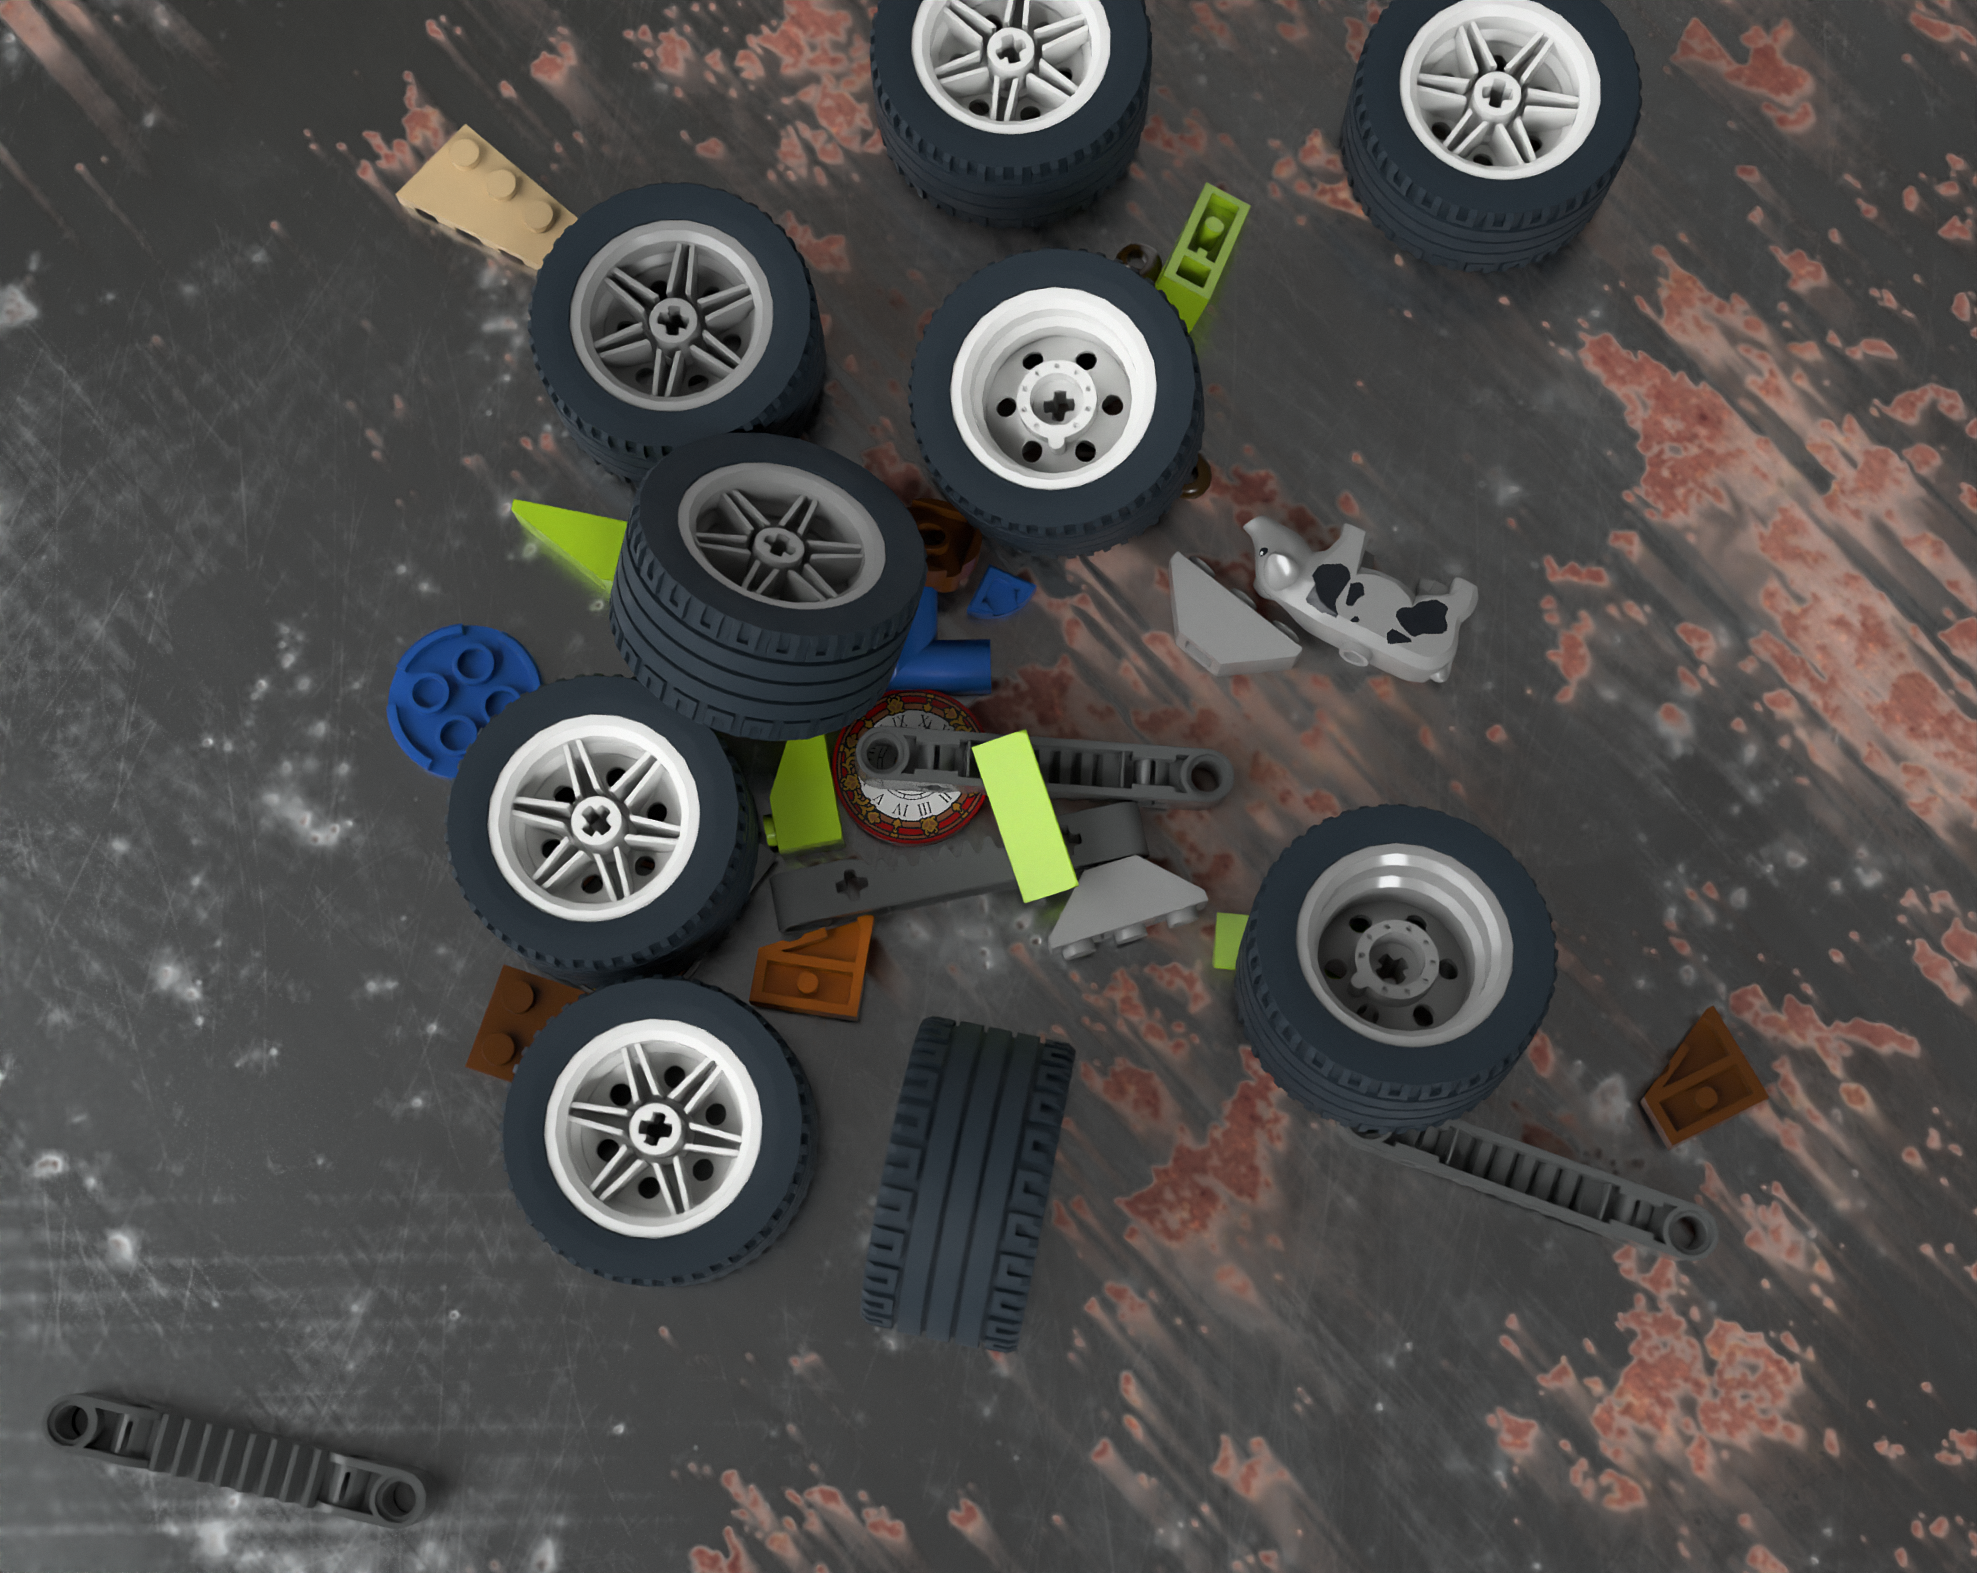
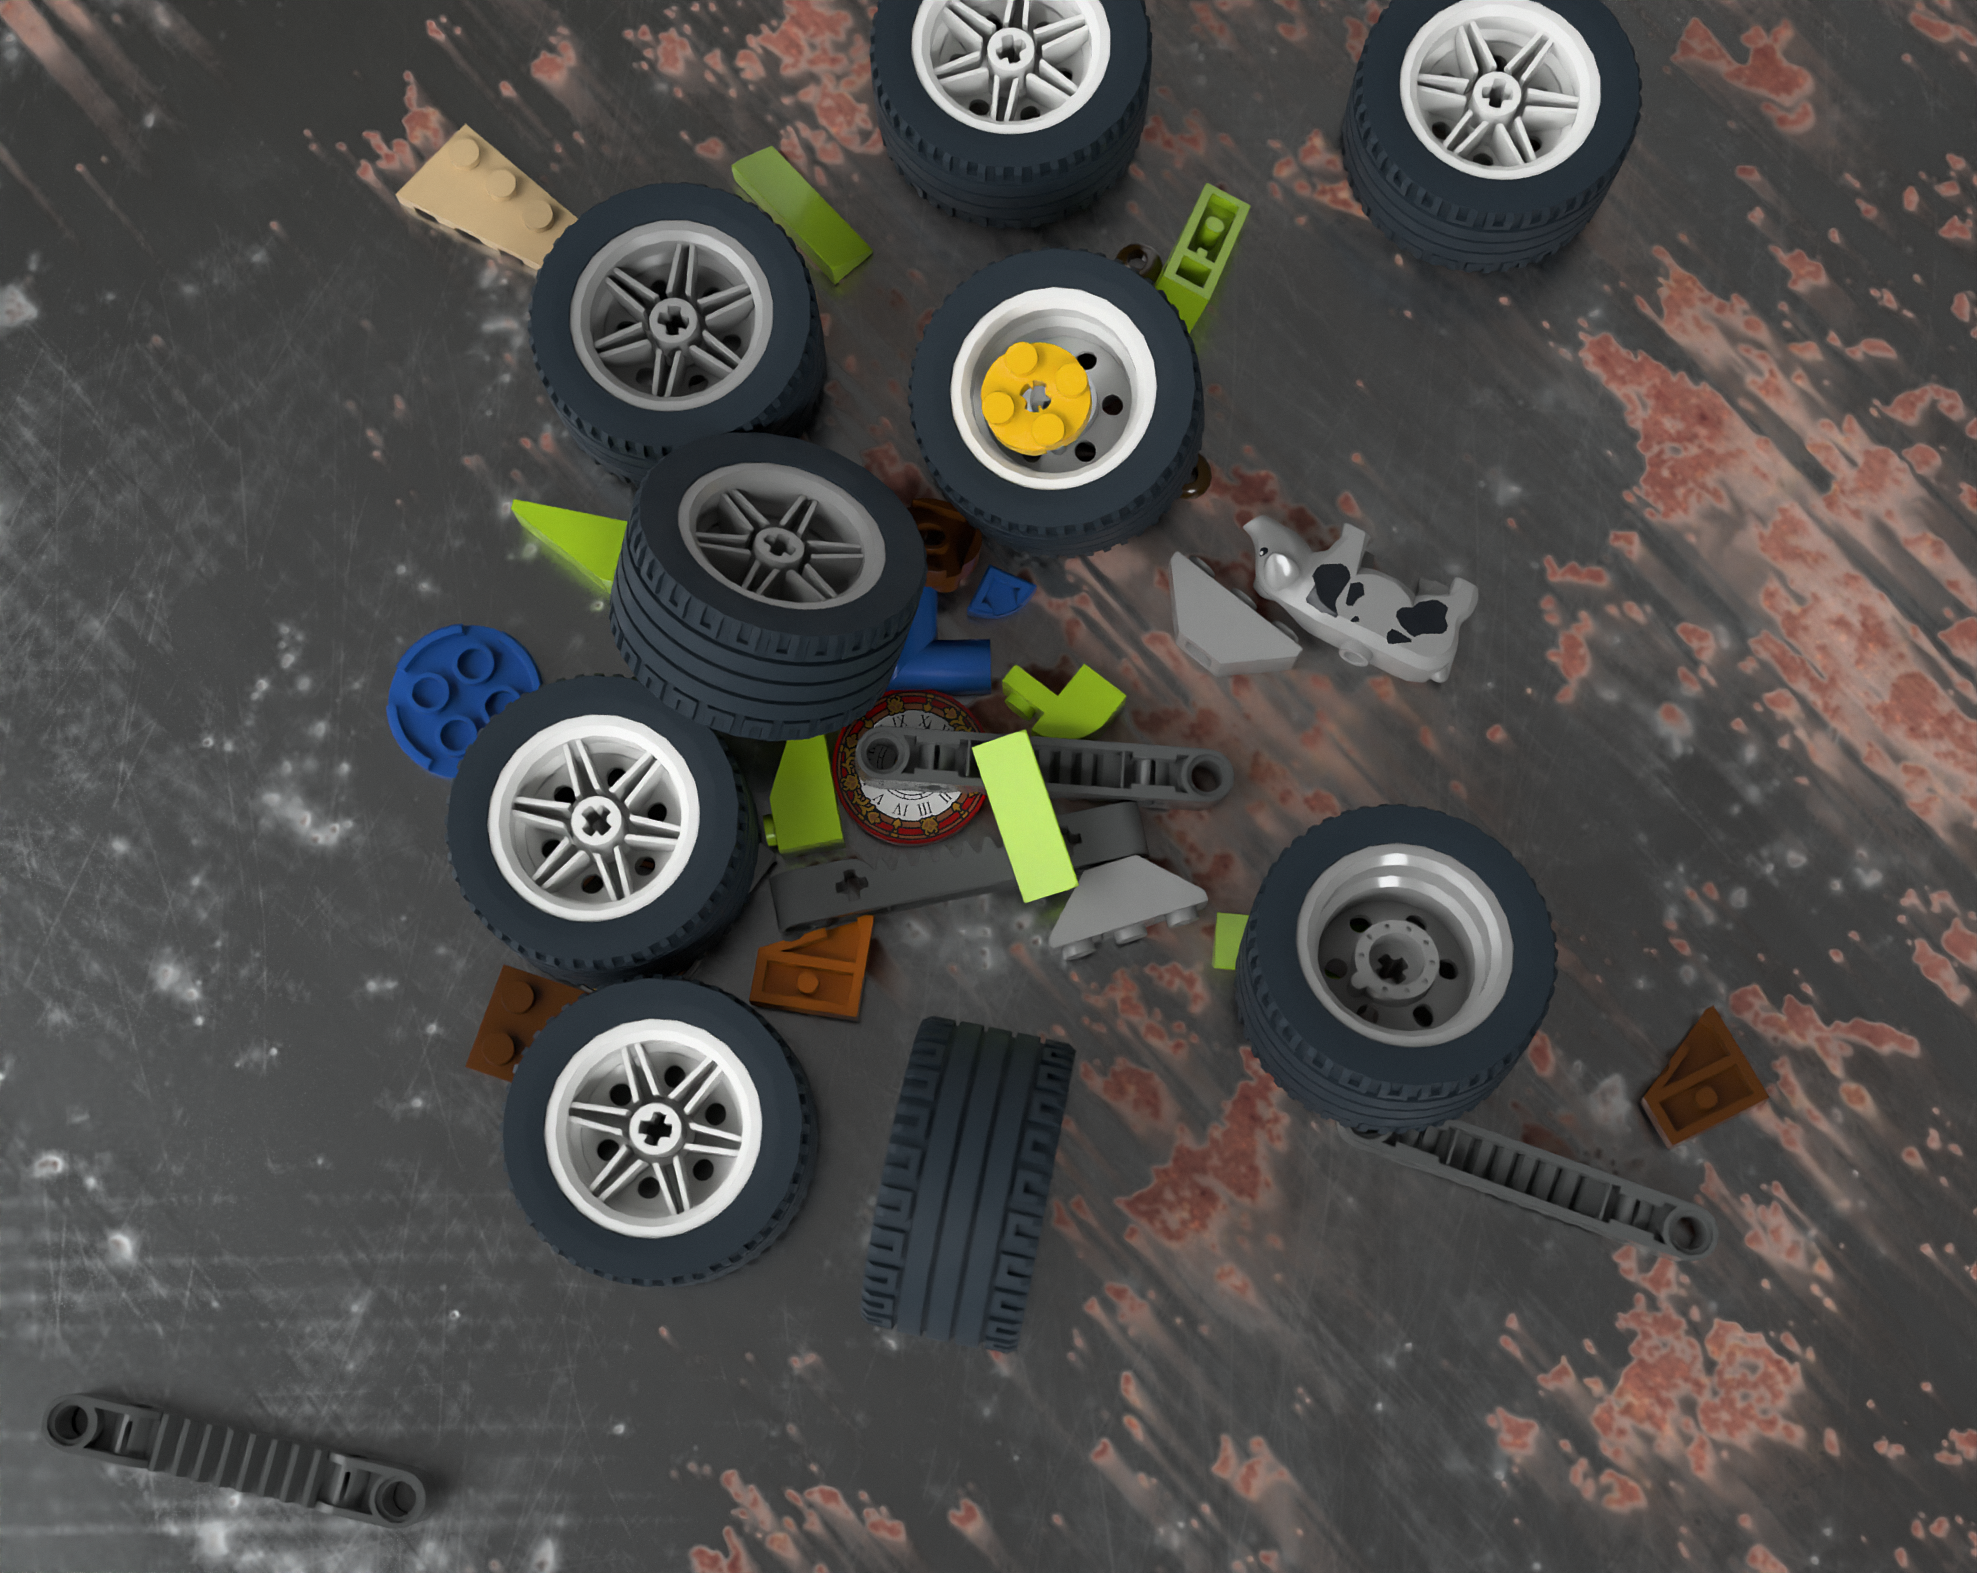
(801, 212): none -> lime slope
(1030, 366): none -> yellow plate
(1079, 712): none -> lime brick

